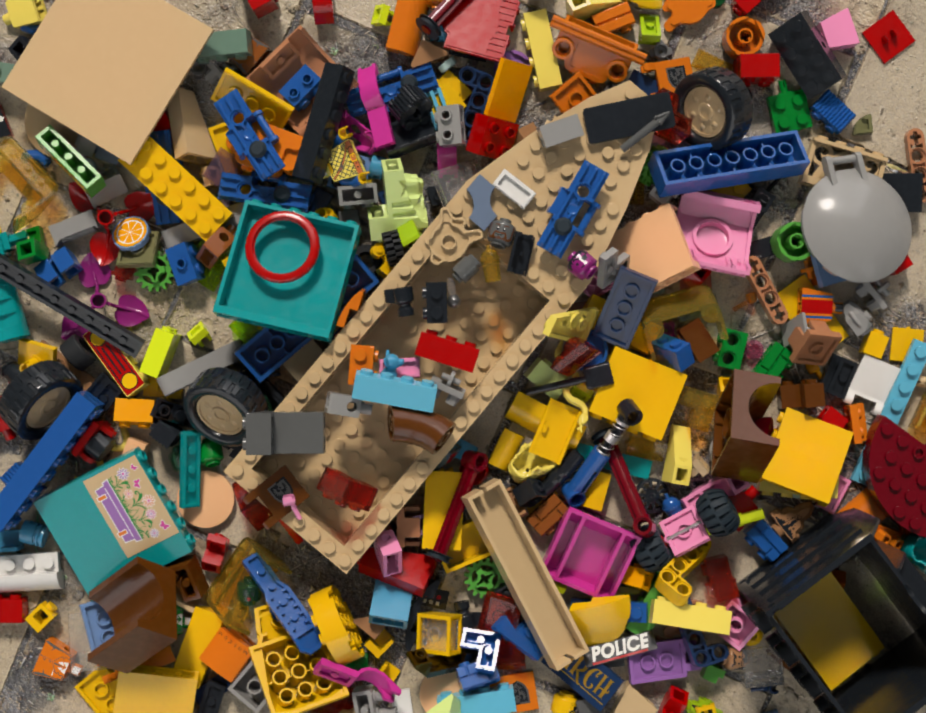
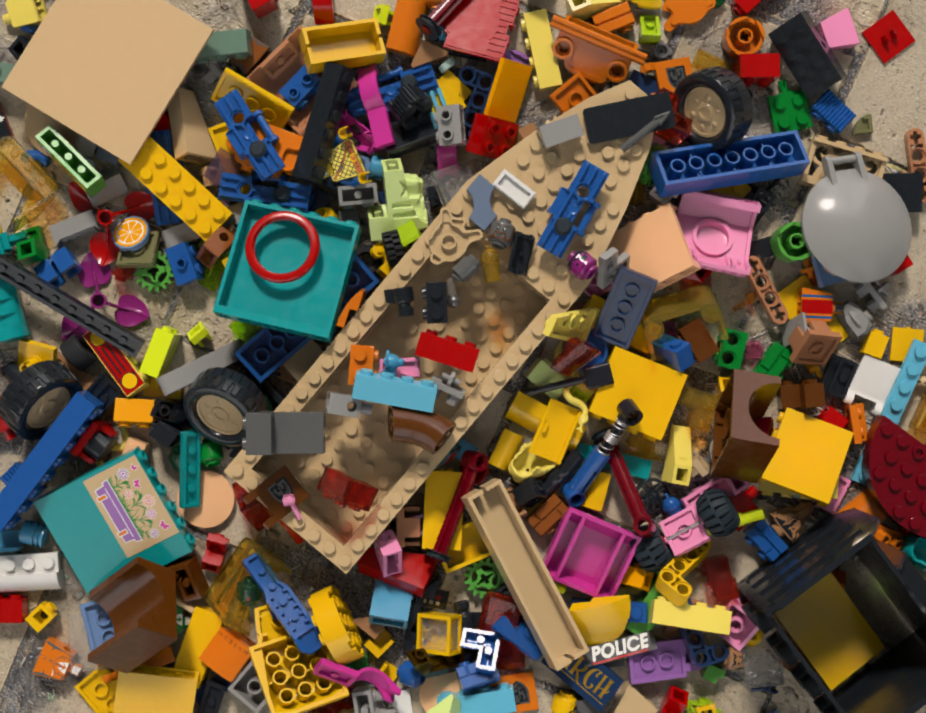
(342, 44): none -> yellow piece
(409, 675): none -> blue head

